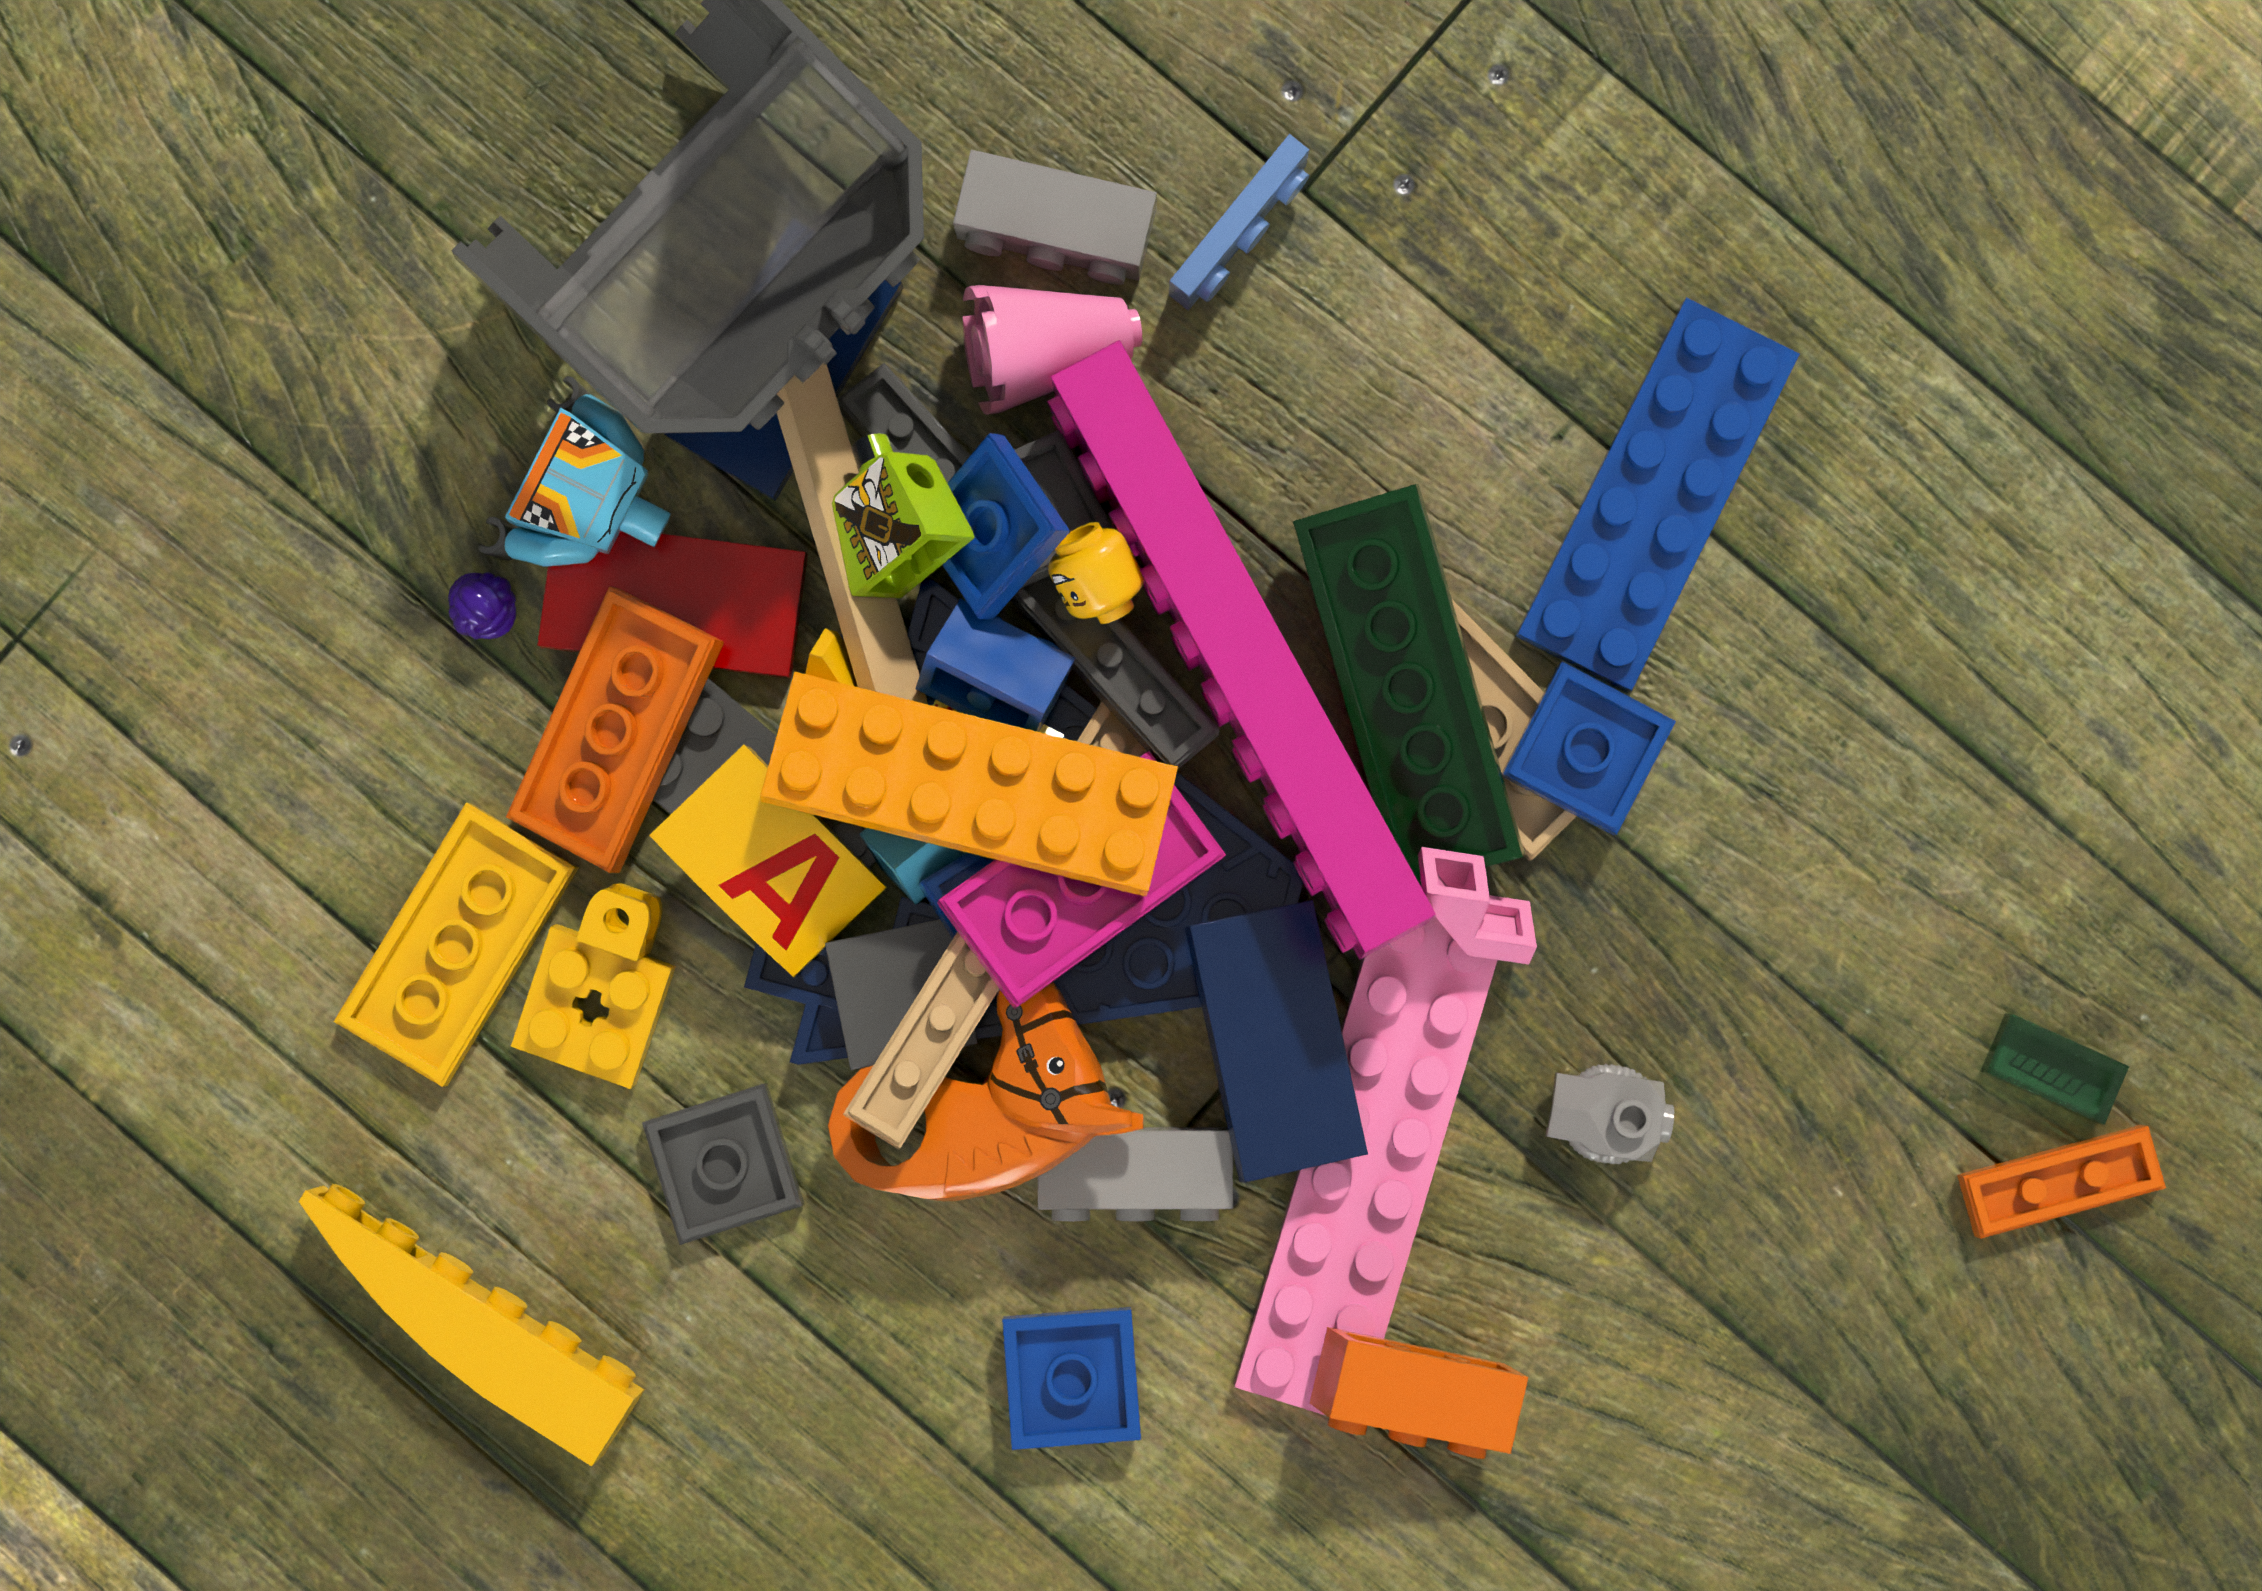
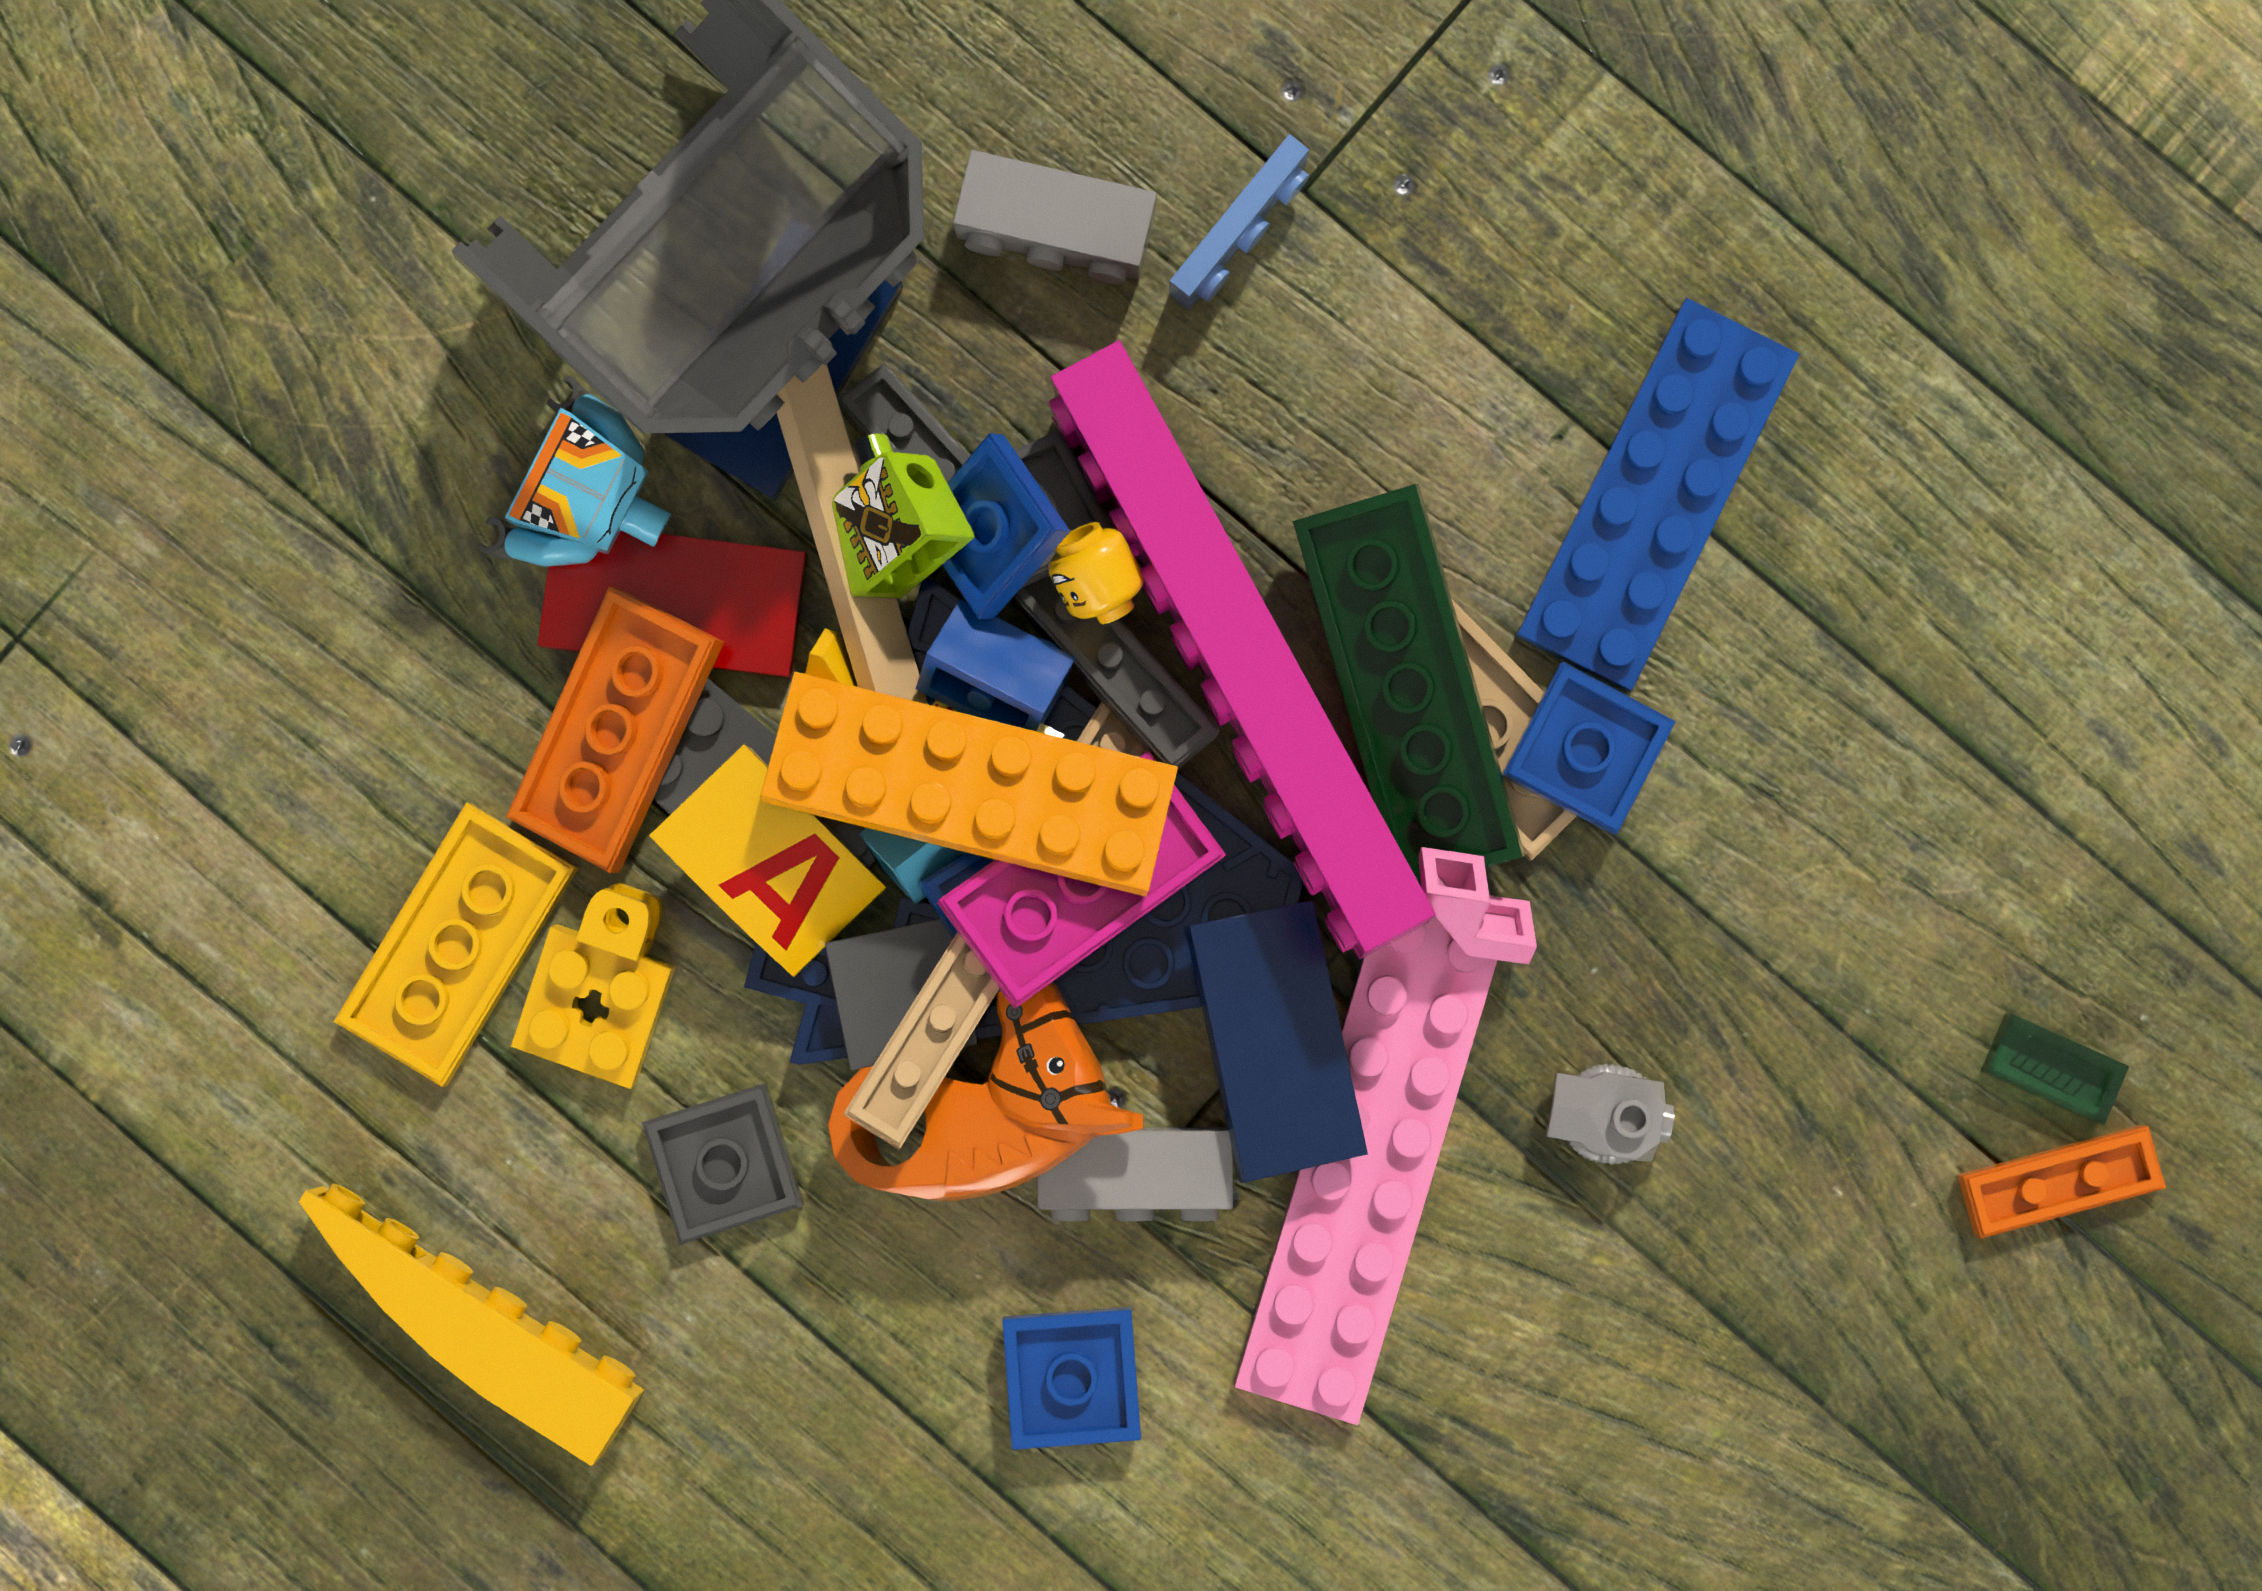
(482, 605): dark purple piece -> none
(1032, 334): bright pink cone -> none
(1417, 1393): orange brick -> none

